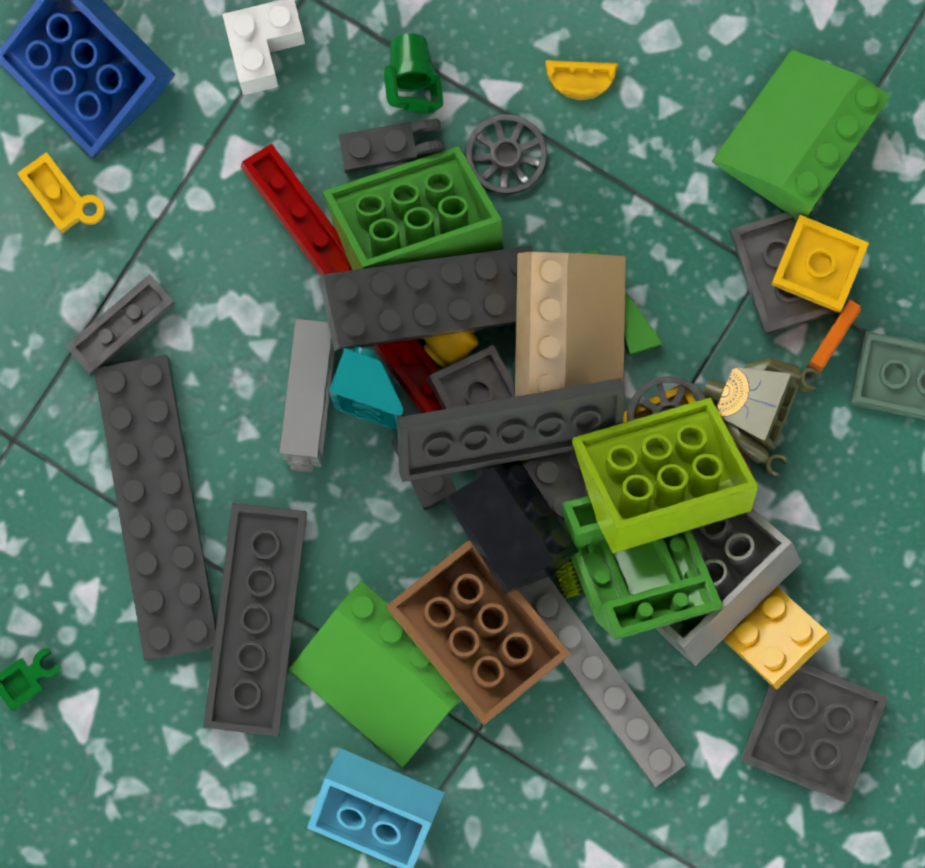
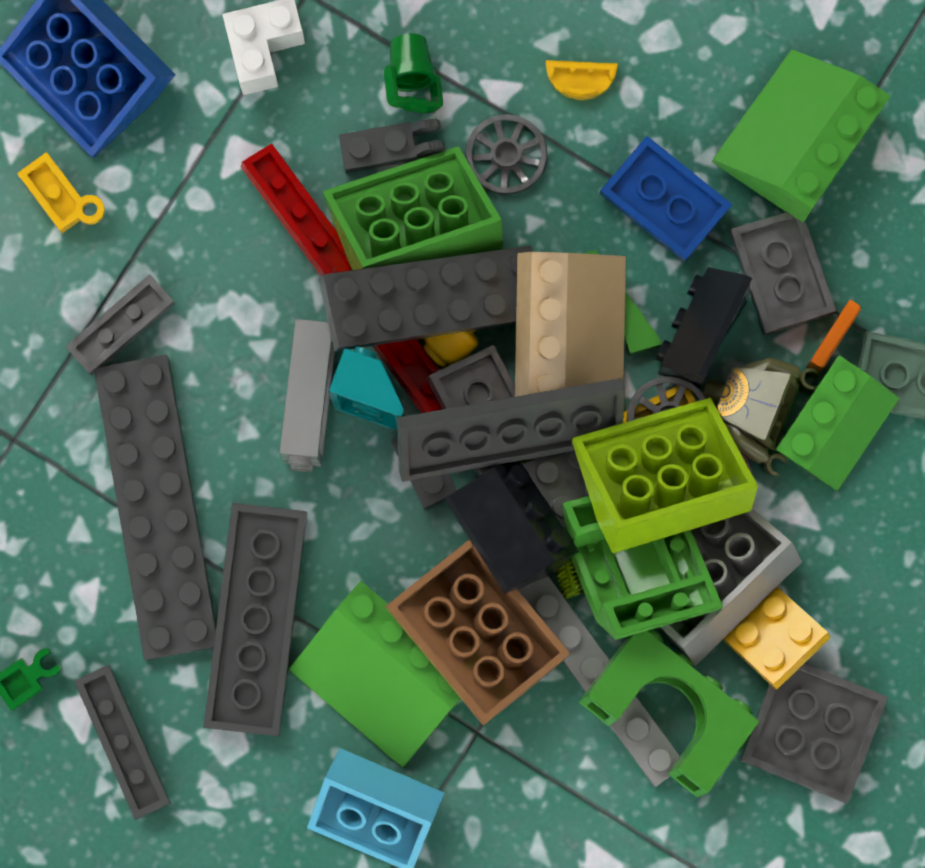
(122, 742): none -> dark grey plate
(665, 199): none -> blue plate
(702, 324): none -> black slope
(720, 720): none -> bright green arch
(820, 263): yellow plate -> none
(837, 423): none -> bright green slope

